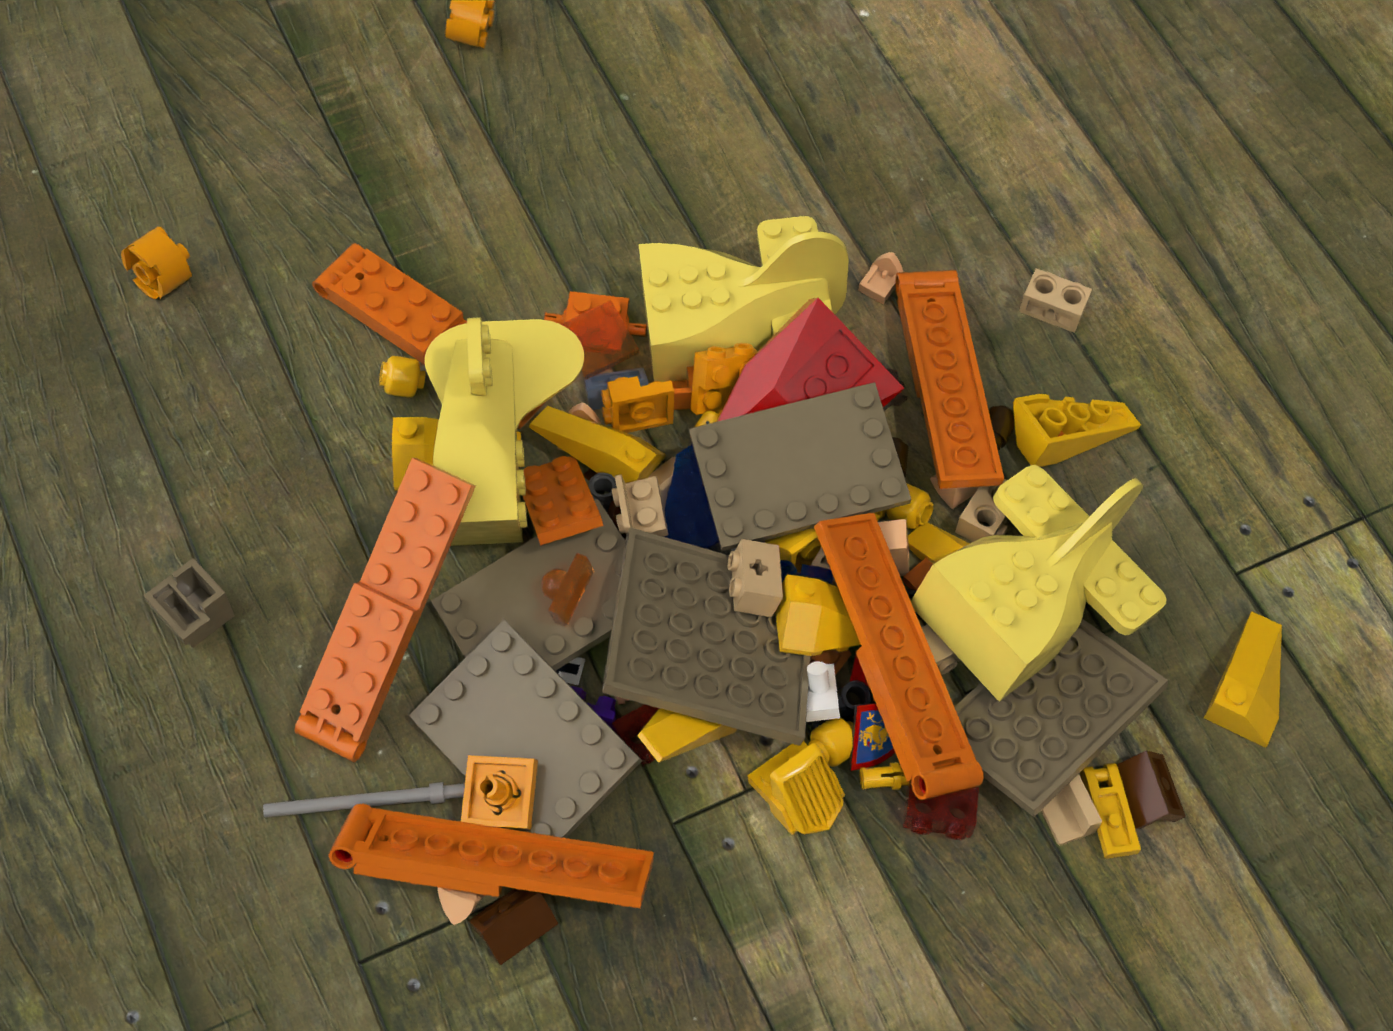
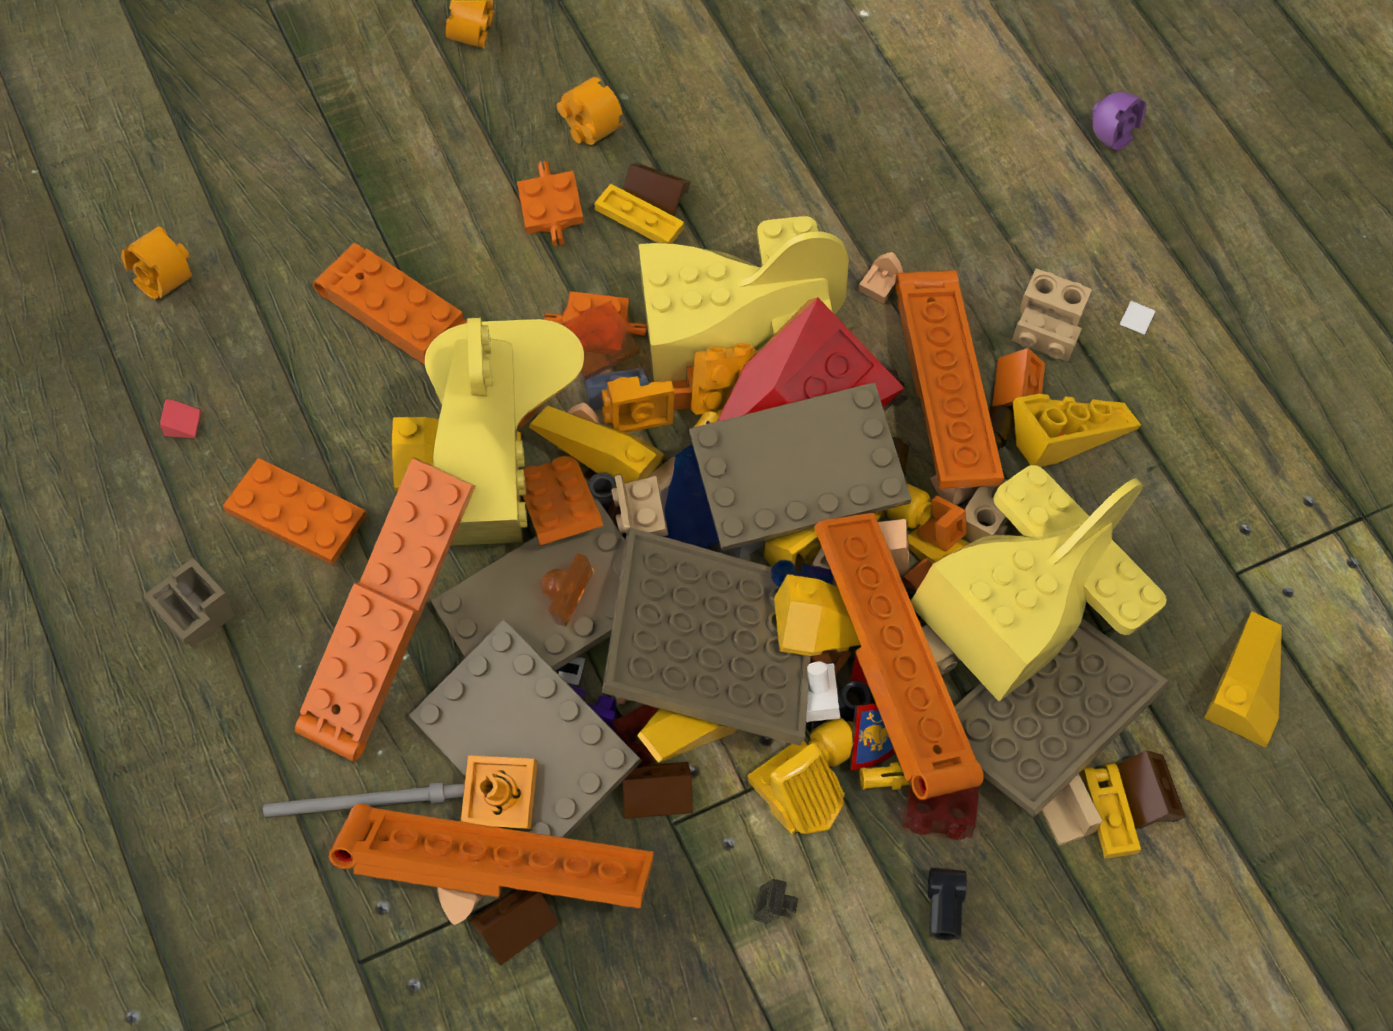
(179, 420): none -> coral slope
(295, 511): none -> orange plate
(401, 376): yellow head -> none
(550, 202): none -> orange plate
(590, 111): none -> light orange brick
(639, 215): none -> yellow plate
(655, 187): none -> reddish brown panel
(658, 790): none -> reddish brown panel
(755, 578): tan brick -> none
(773, 902): none -> clear smoke tile
(945, 526): none -> orange panel
(946, 893): none -> black piece
(1018, 376): none -> orange panel
(1046, 334): none -> tan bracket
(1116, 118): none -> medium lavender cylinder
(1137, 317): none -> white sticker

